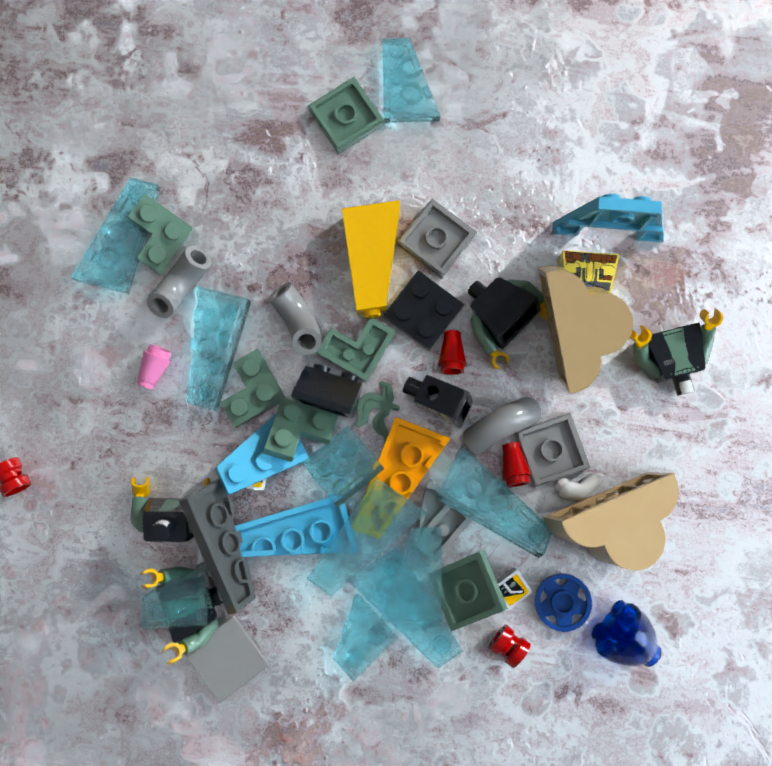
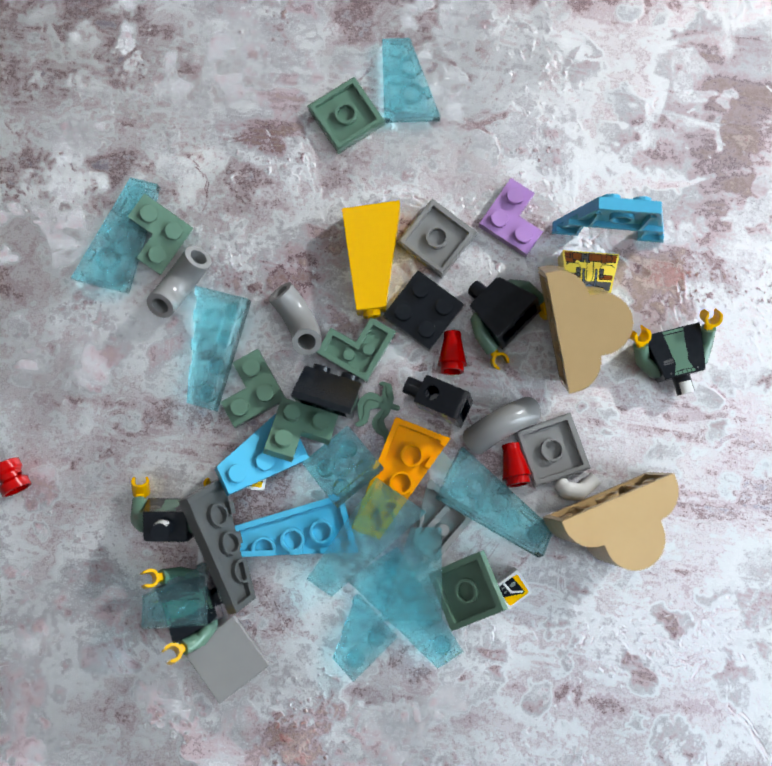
(153, 365): bright pink cone -> none
(504, 219): none -> lavender plate
(509, 646): red wheel -> none
(563, 602): blue wheel -> none
(627, 636): clear blue piece -> none

